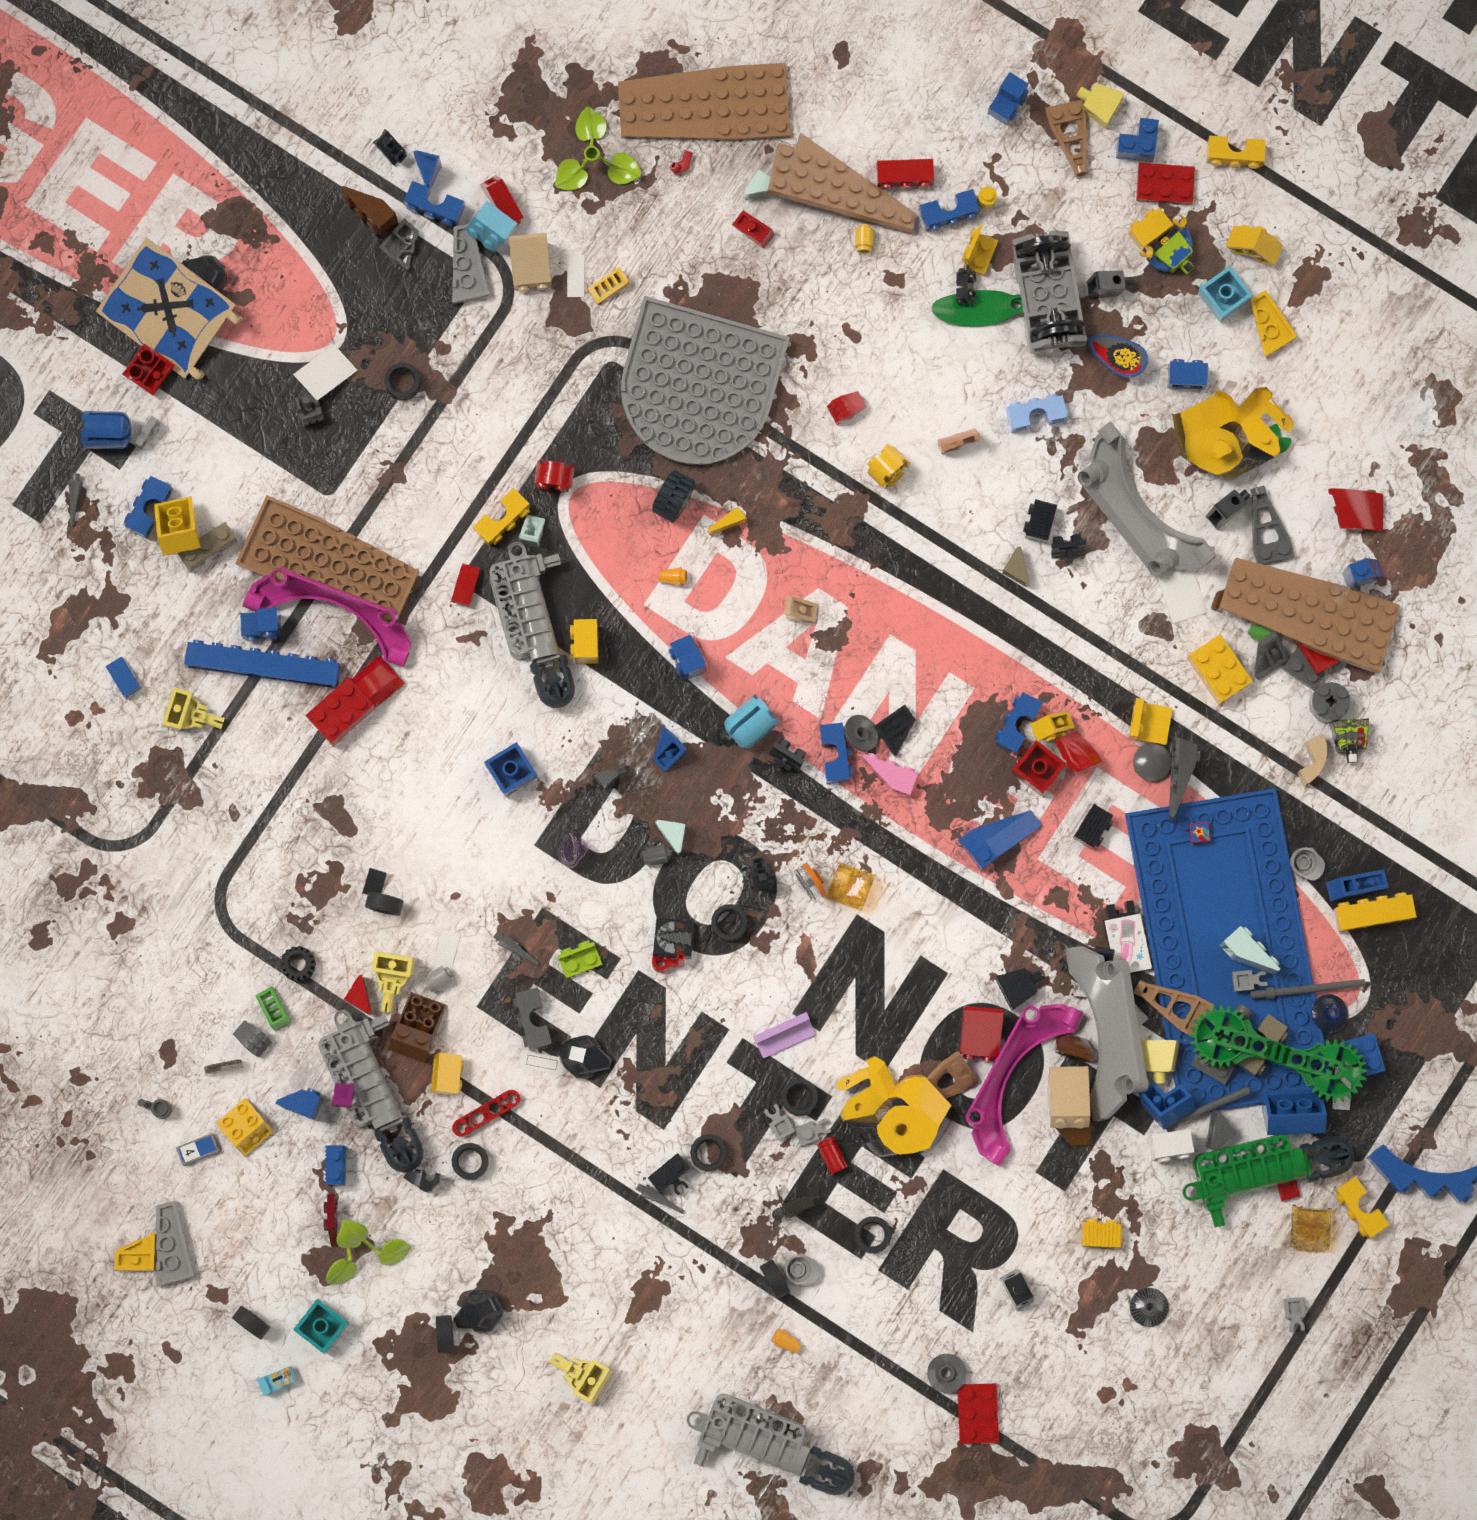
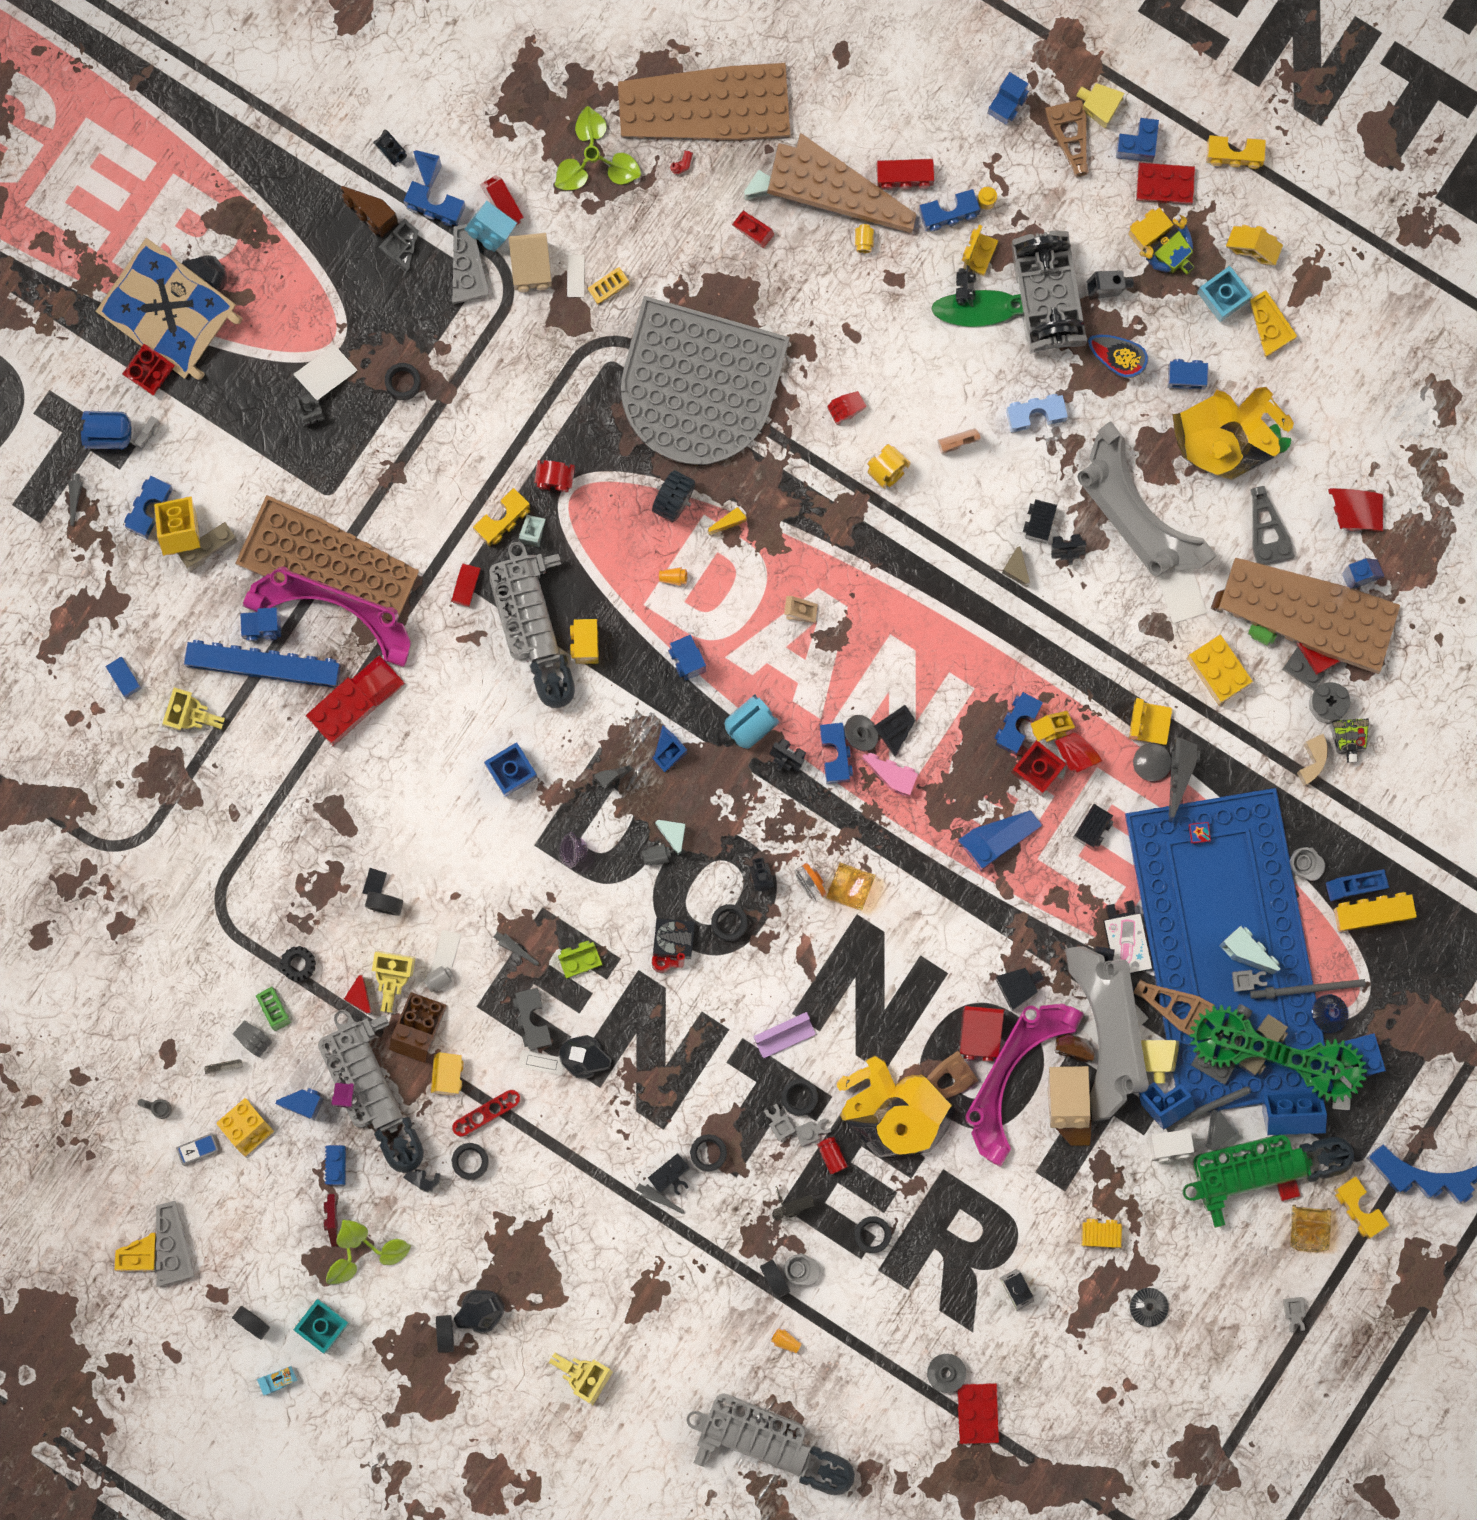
(1227, 508): black torso -> none
(1269, 655): dark grey wing -> none

